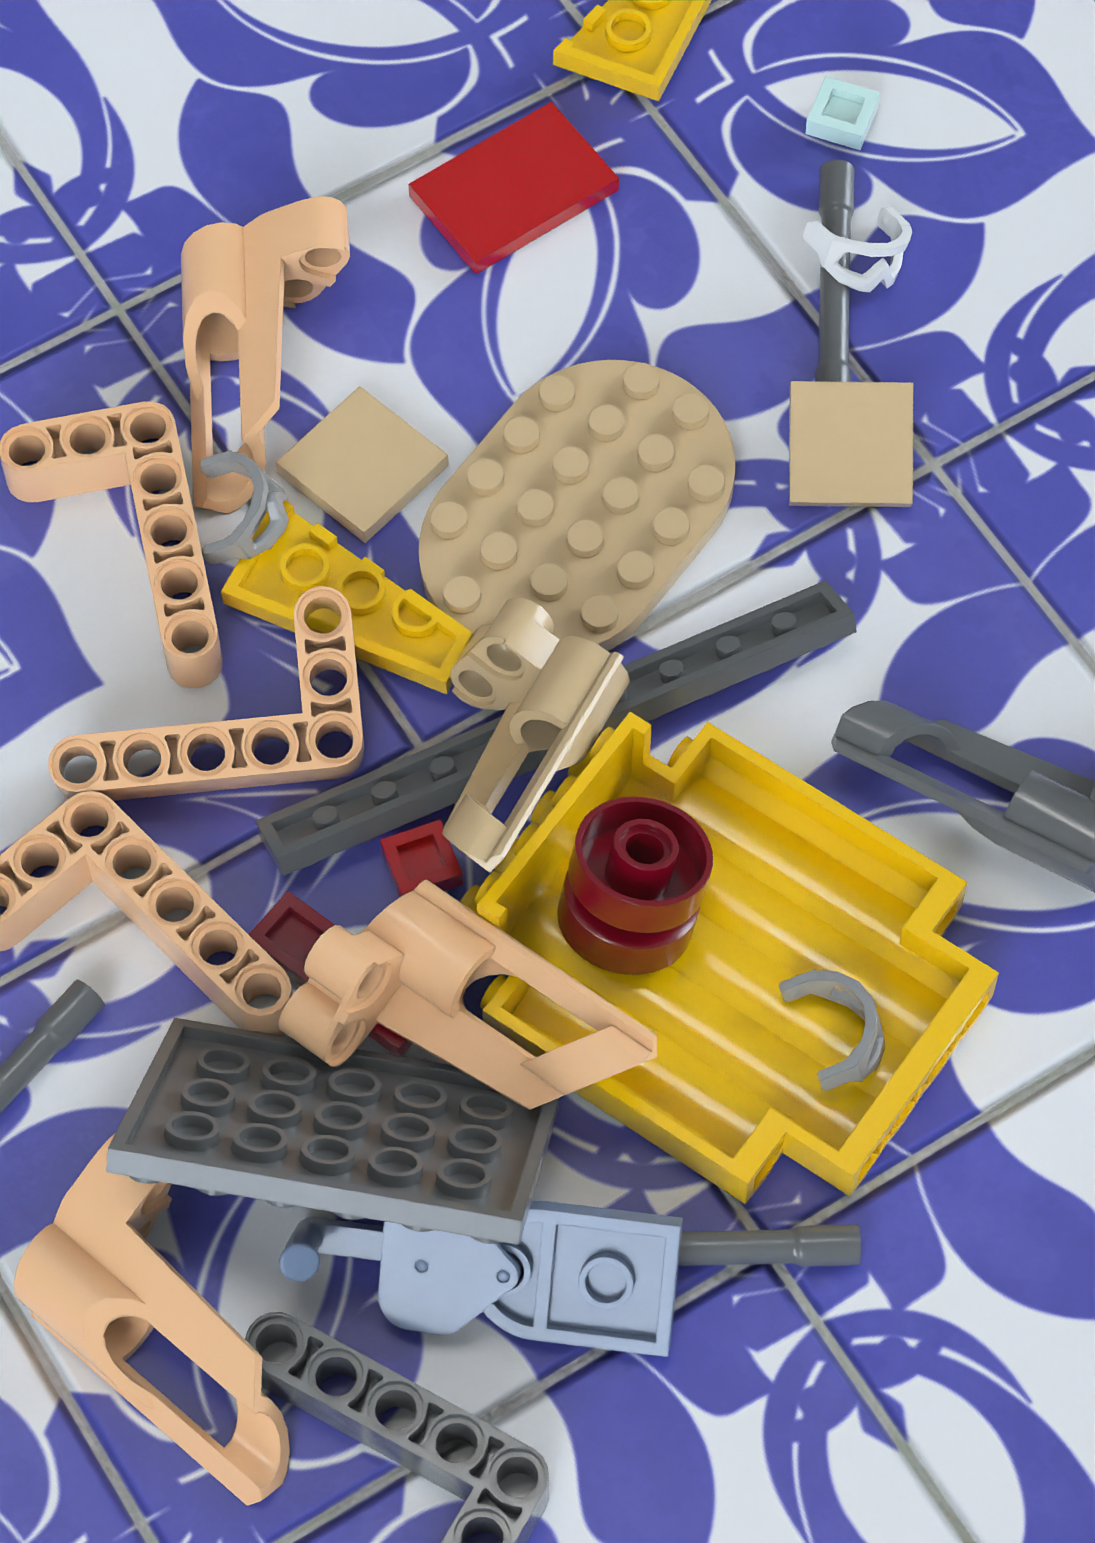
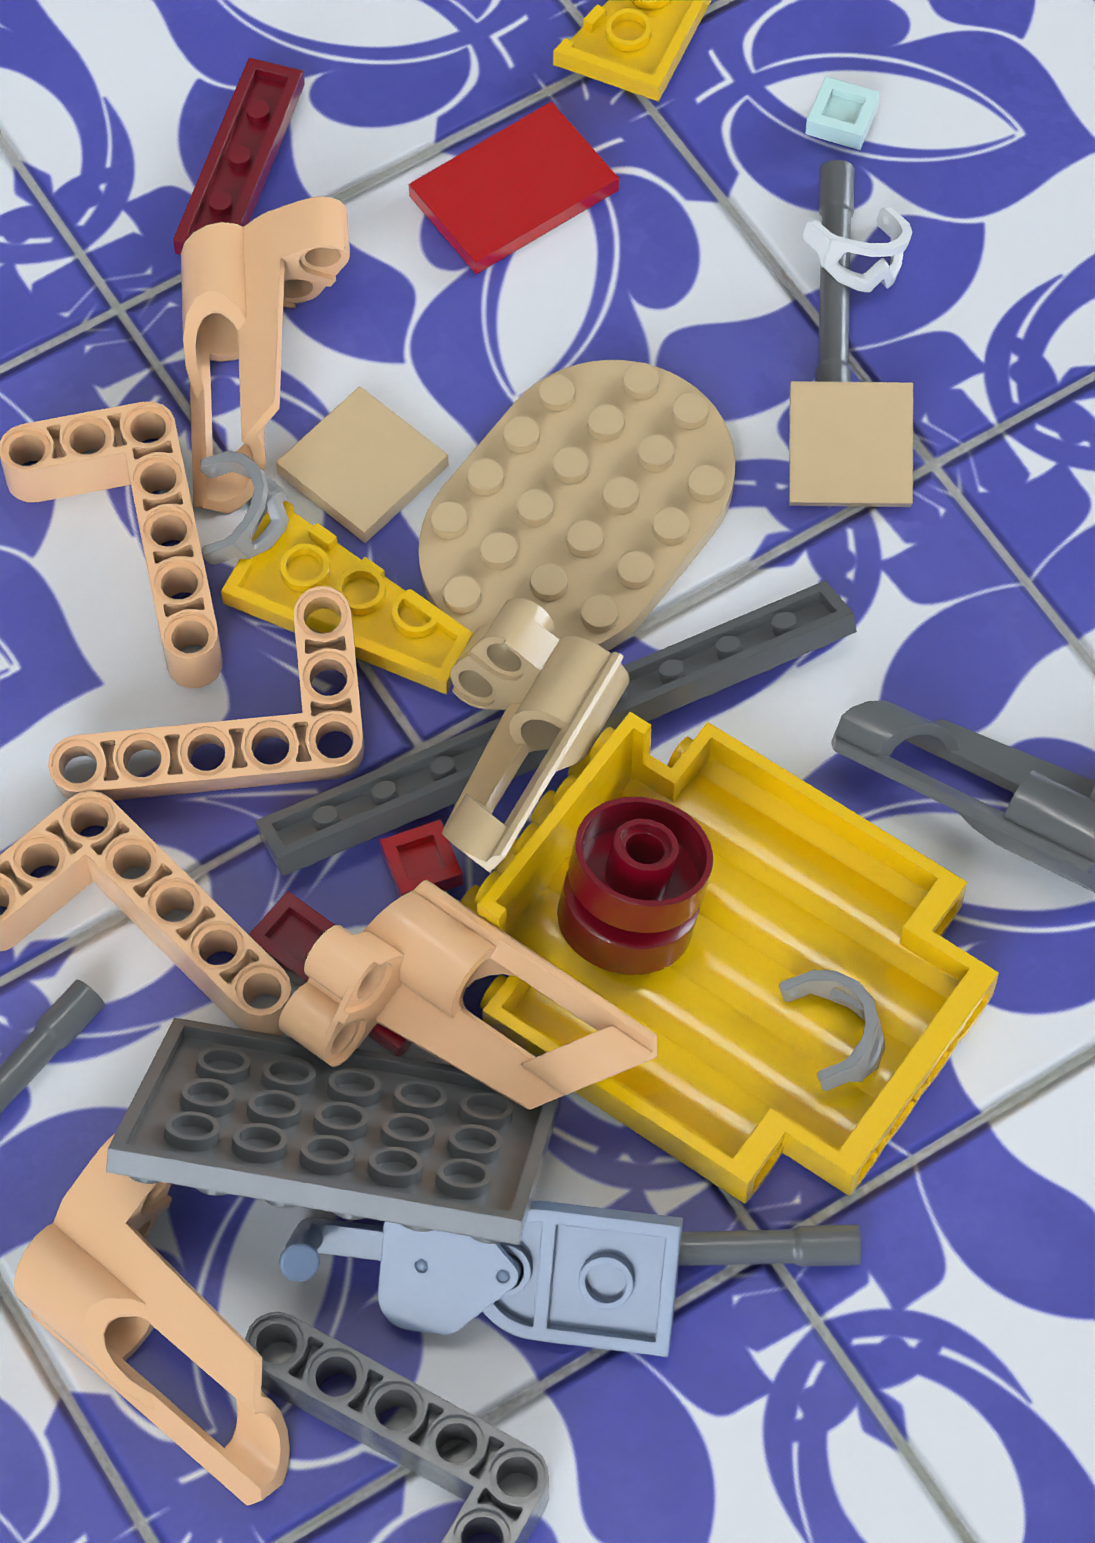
(243, 148): none -> dark red plate

